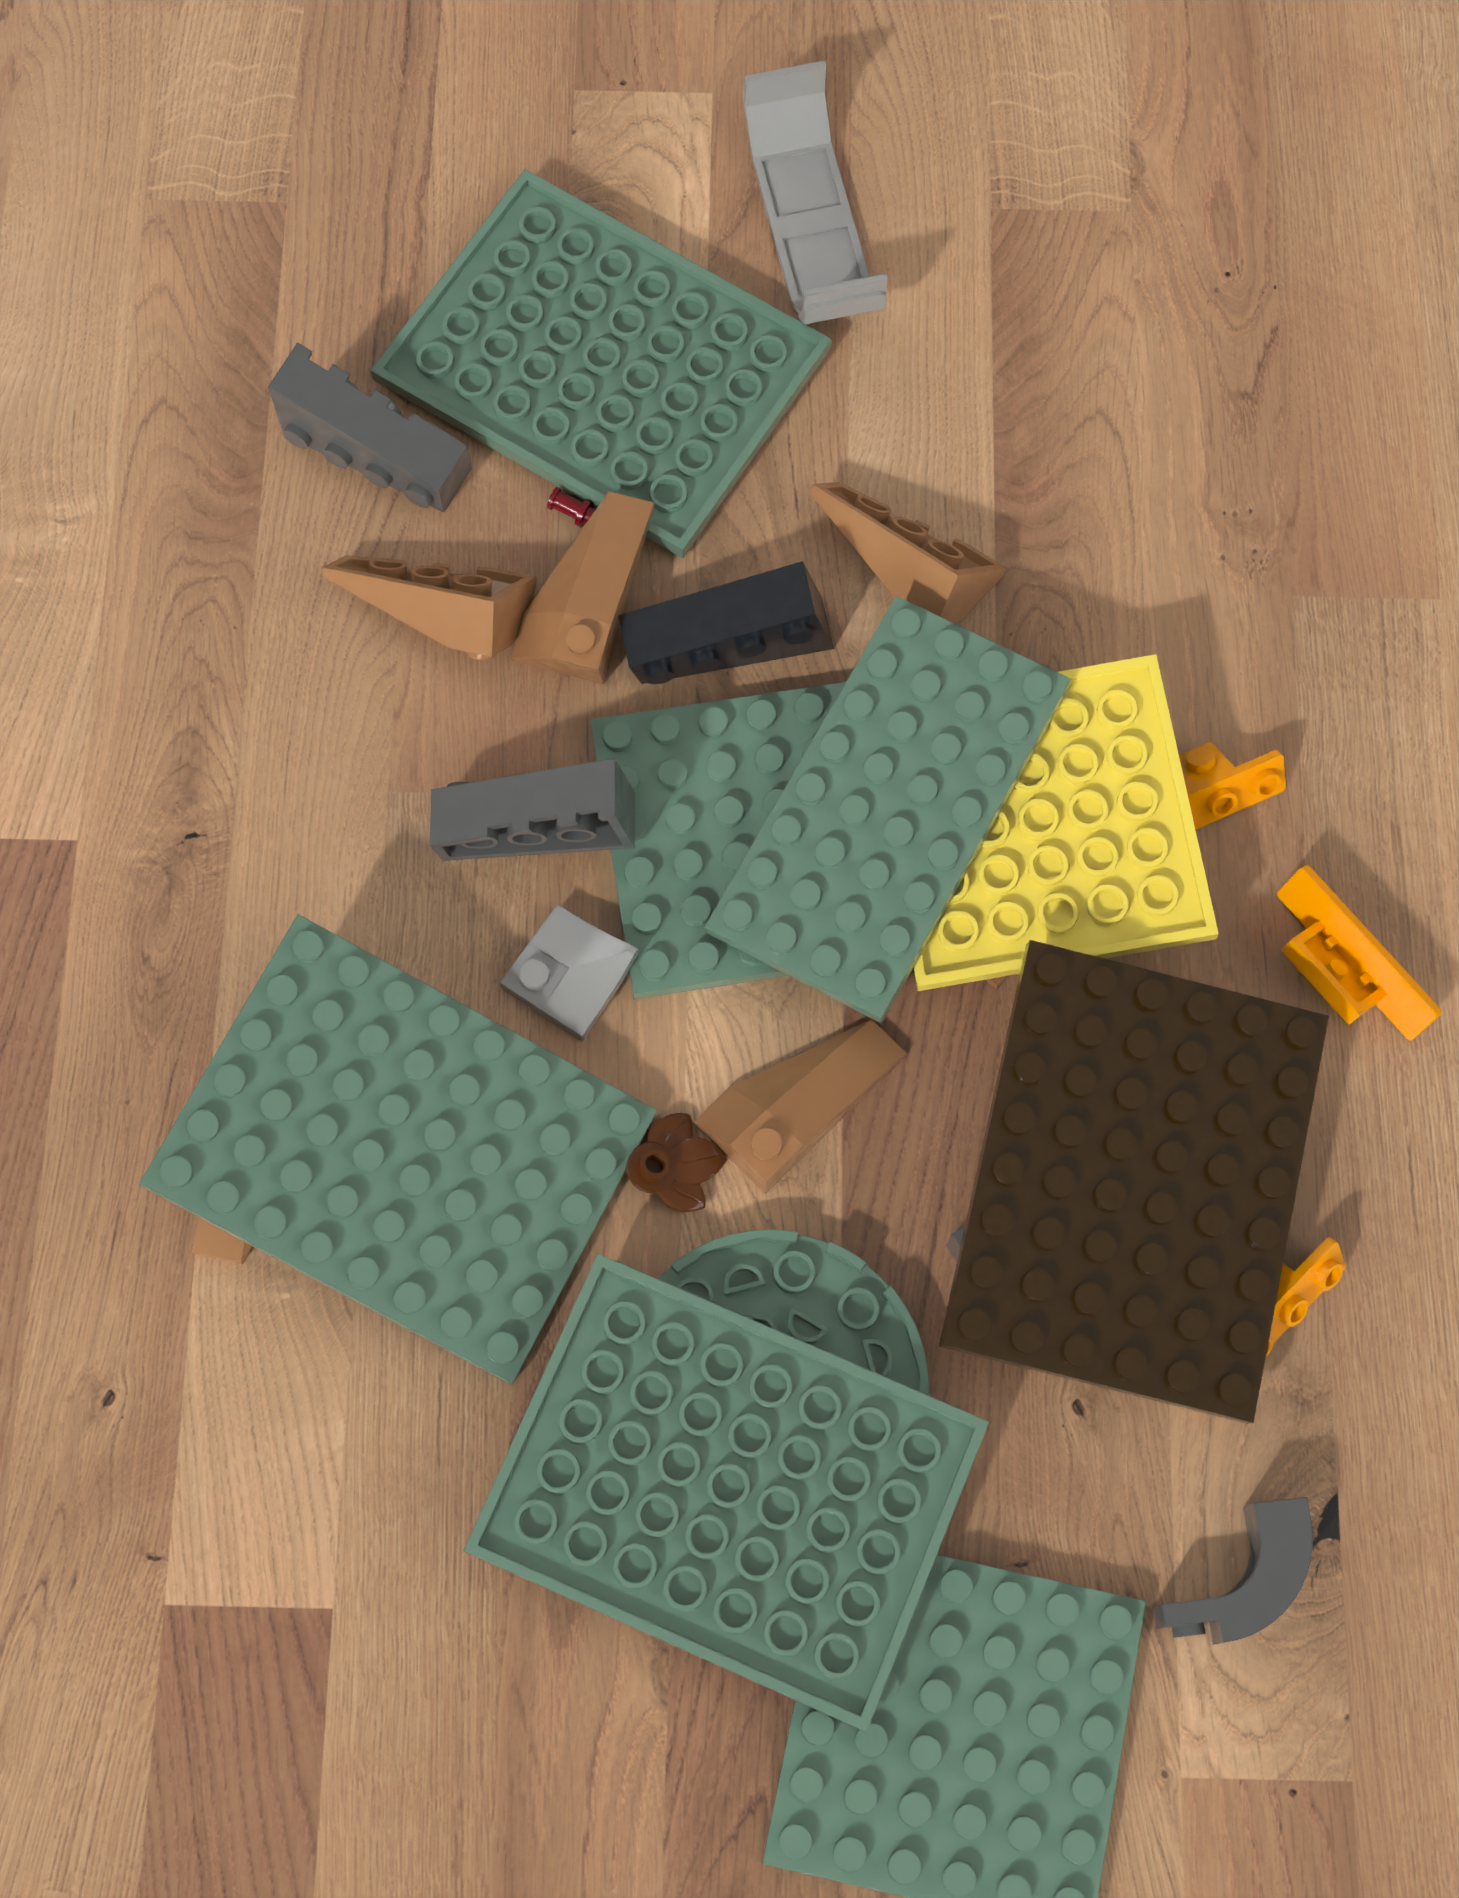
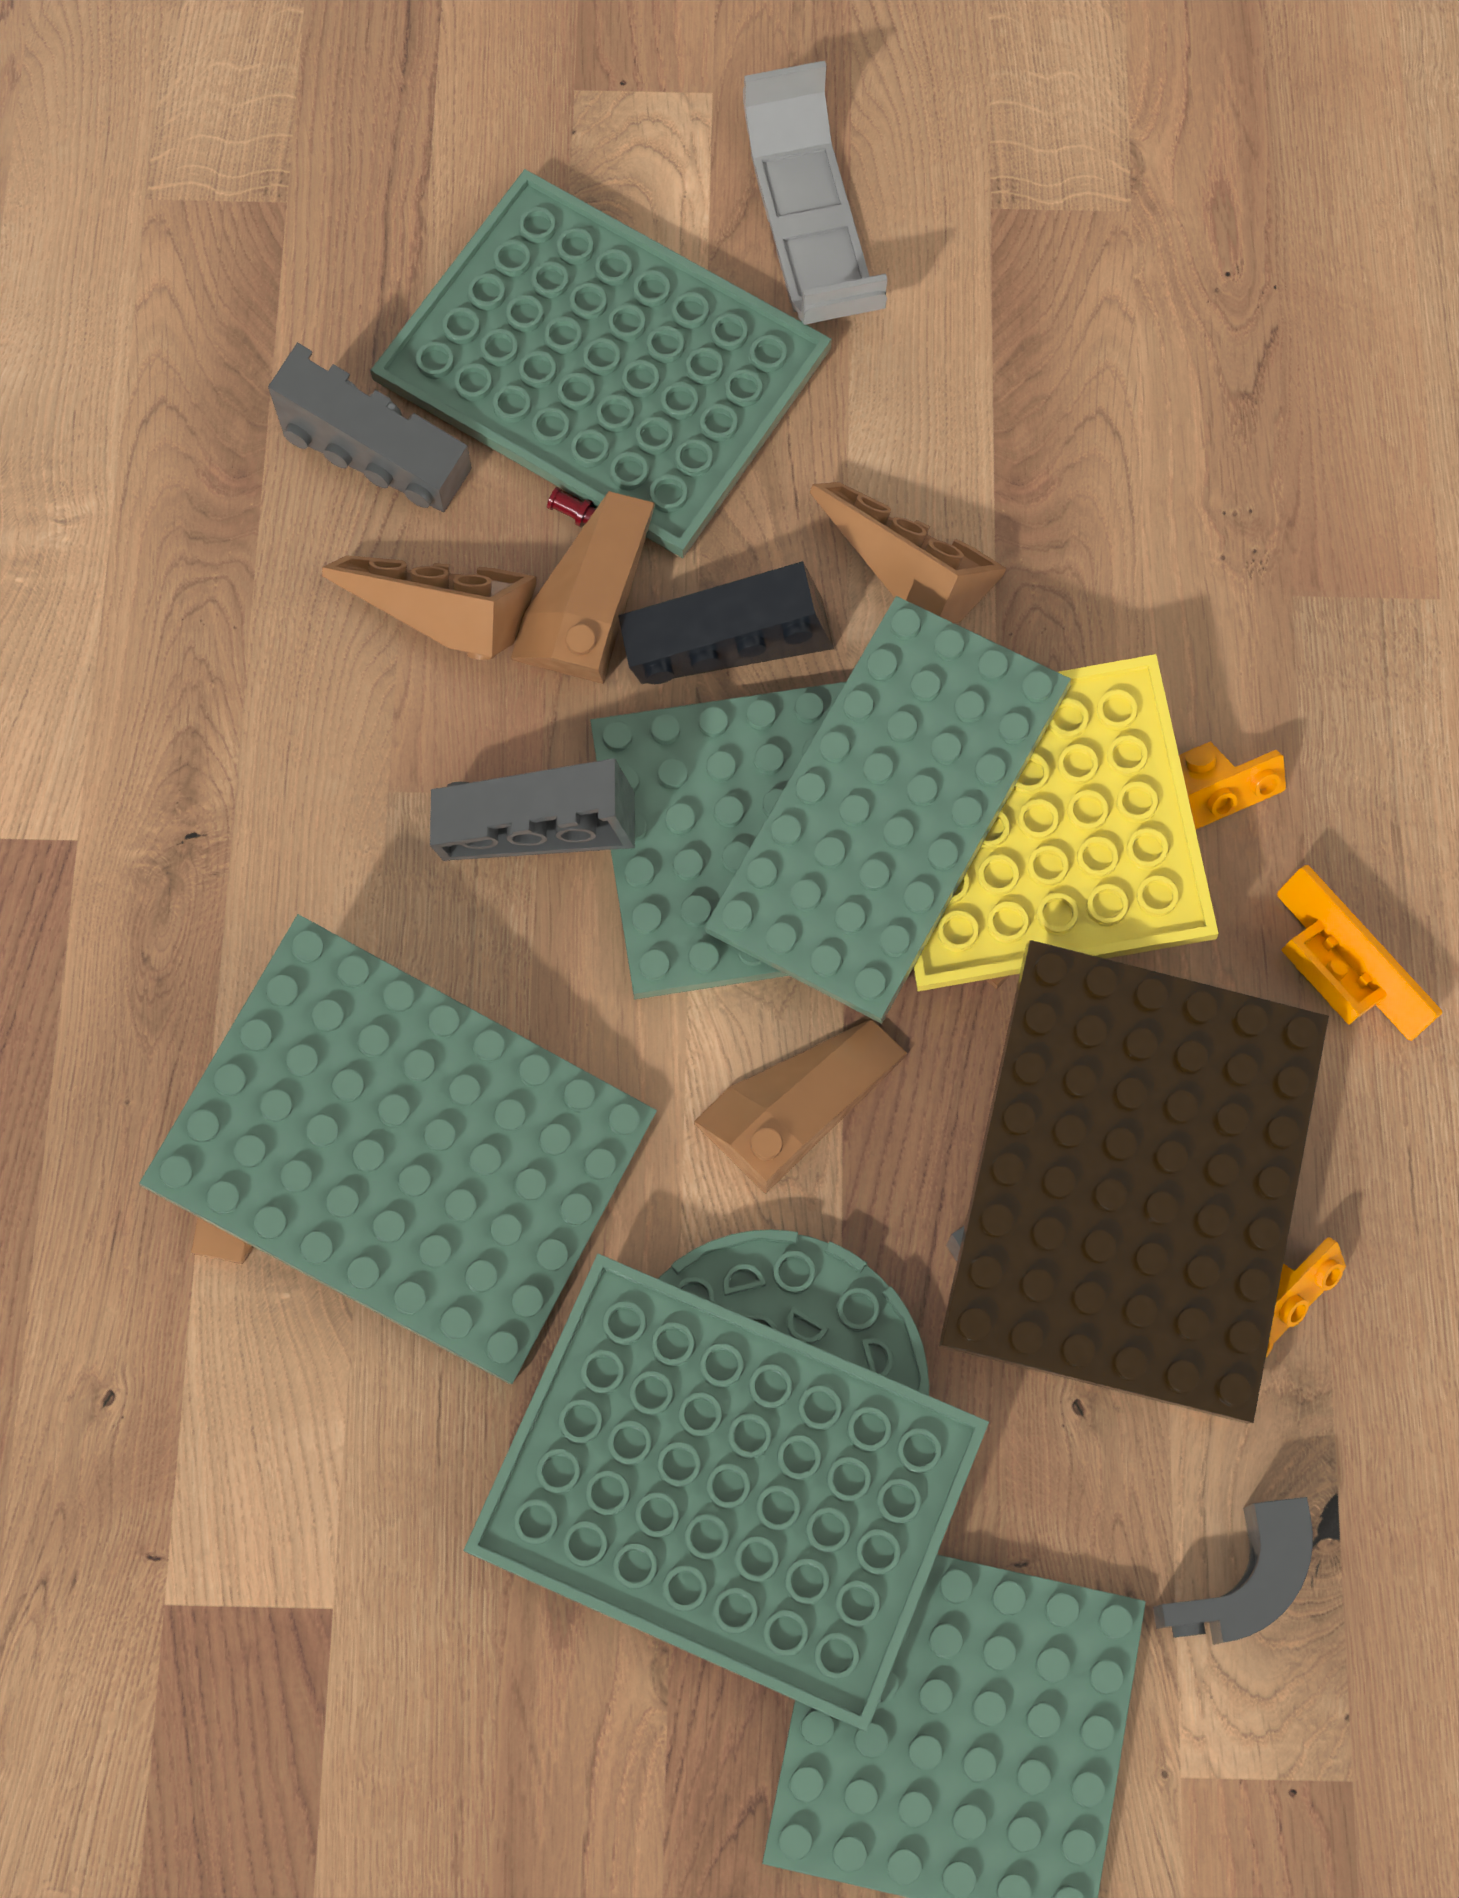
(569, 971): light grey plate -> none
(683, 1163): reddish brown plate -> none

